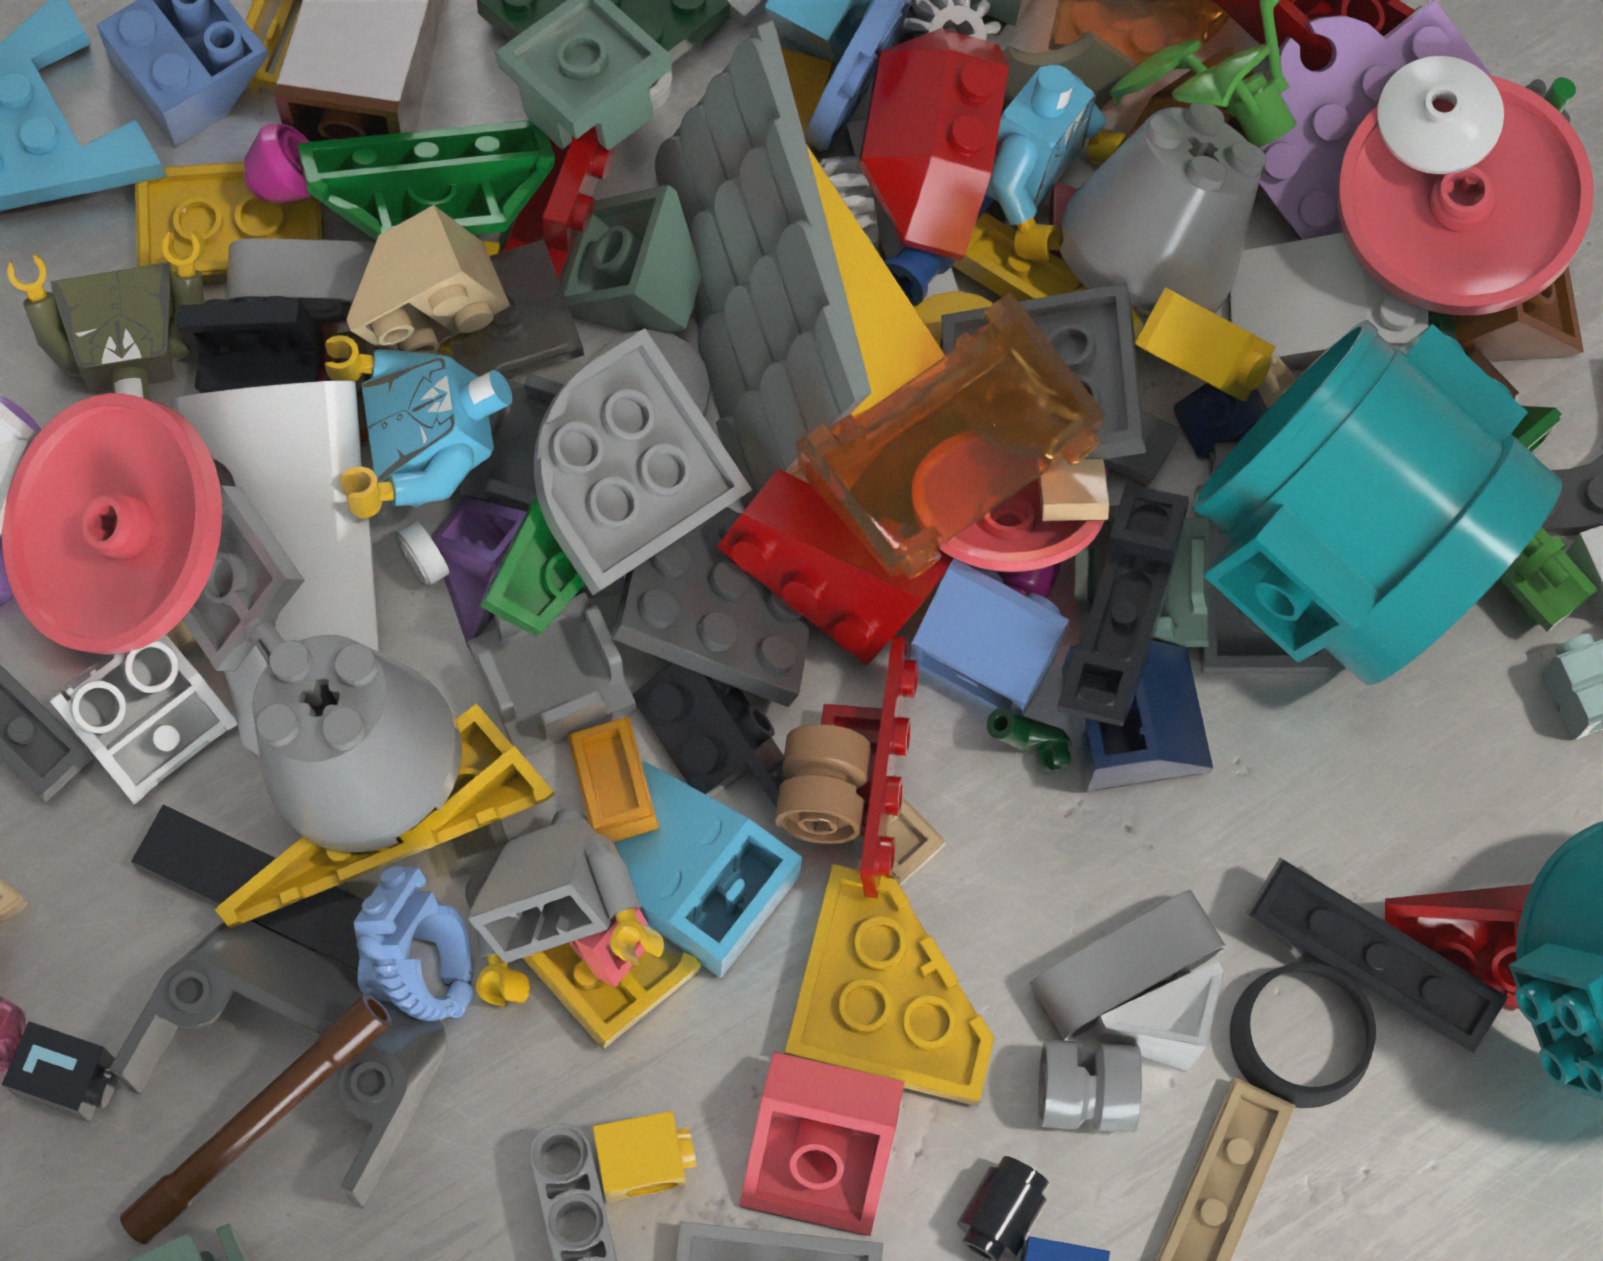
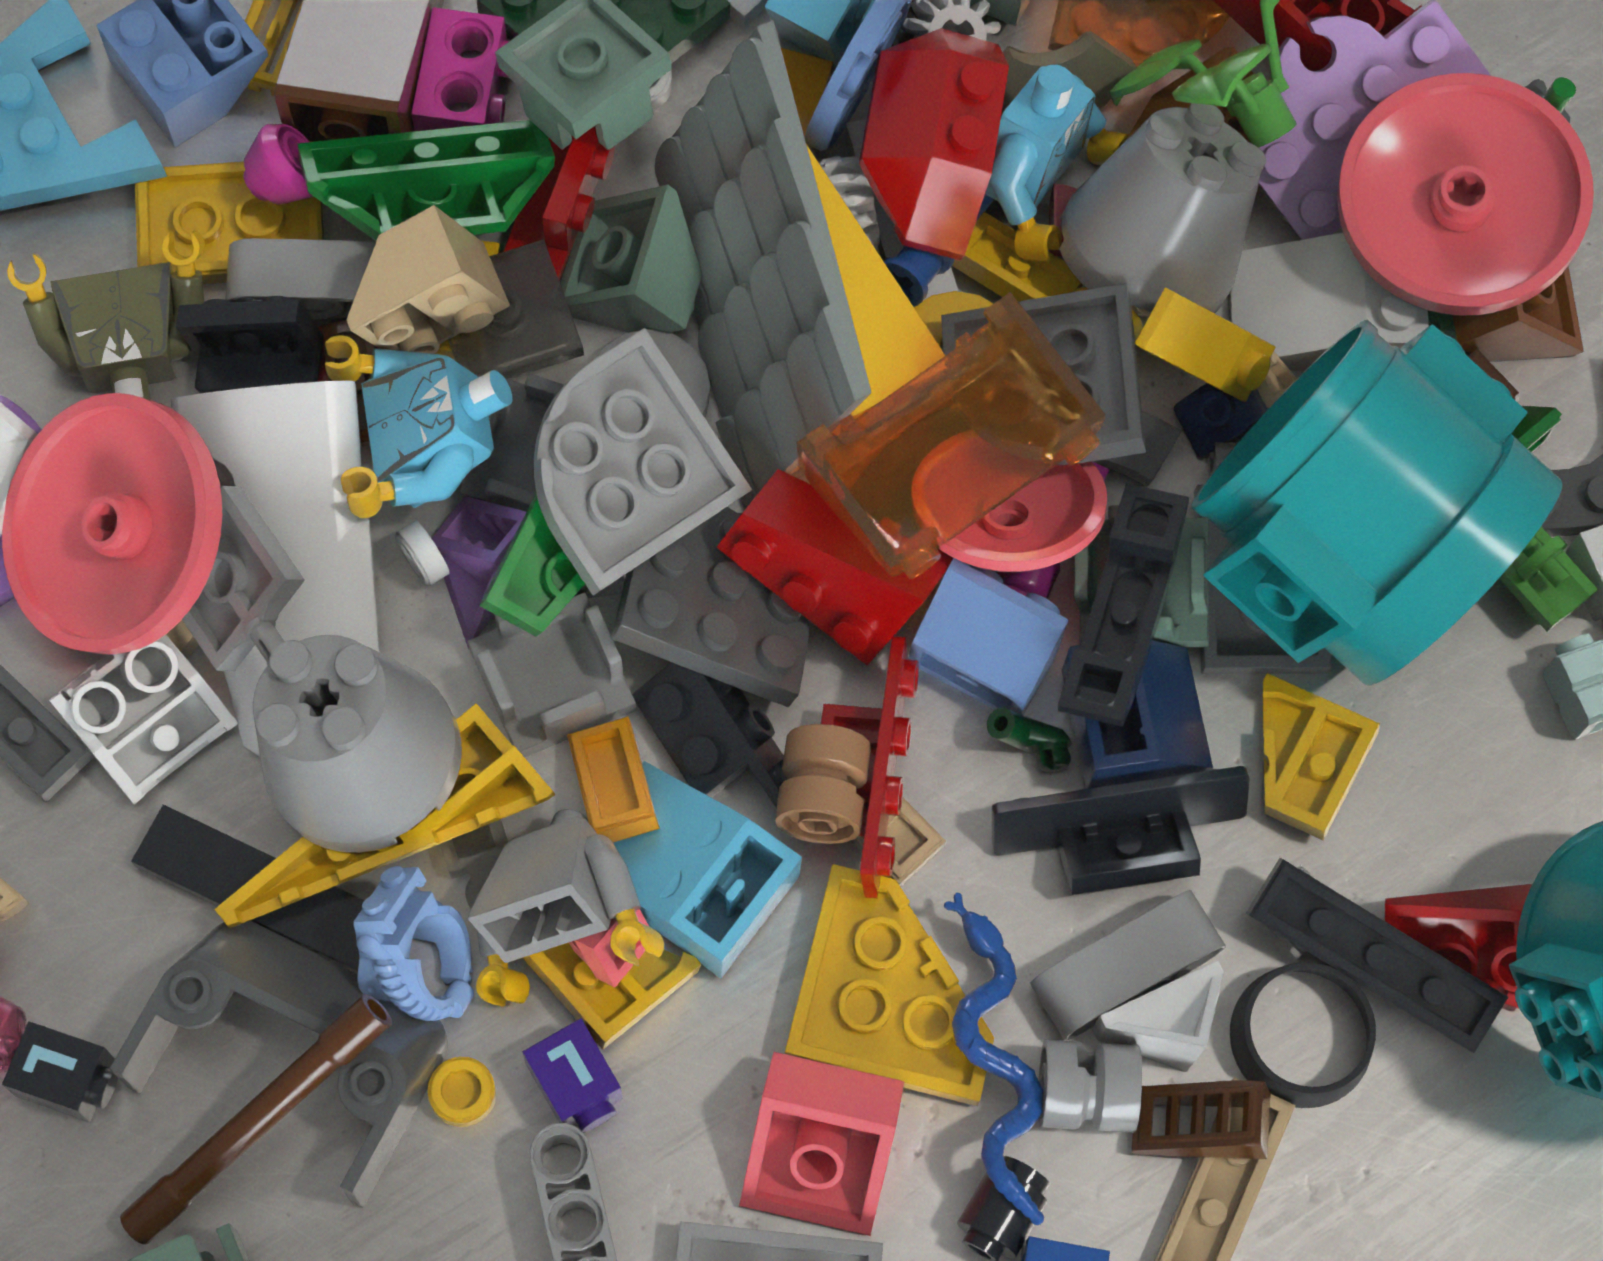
(451, 79): none -> dark pink brick
(461, 1091): none -> yellow tile
(574, 1077): none -> dark purple brick
(643, 1156): yellow brick -> none
(988, 943): none -> blue animal
(1074, 491): tan tile -> none
(1123, 830): none -> black bracket
(1244, 1144): none -> reddish brown slope
(1309, 755): none -> yellow wing
(1434, 139): white dish -> none

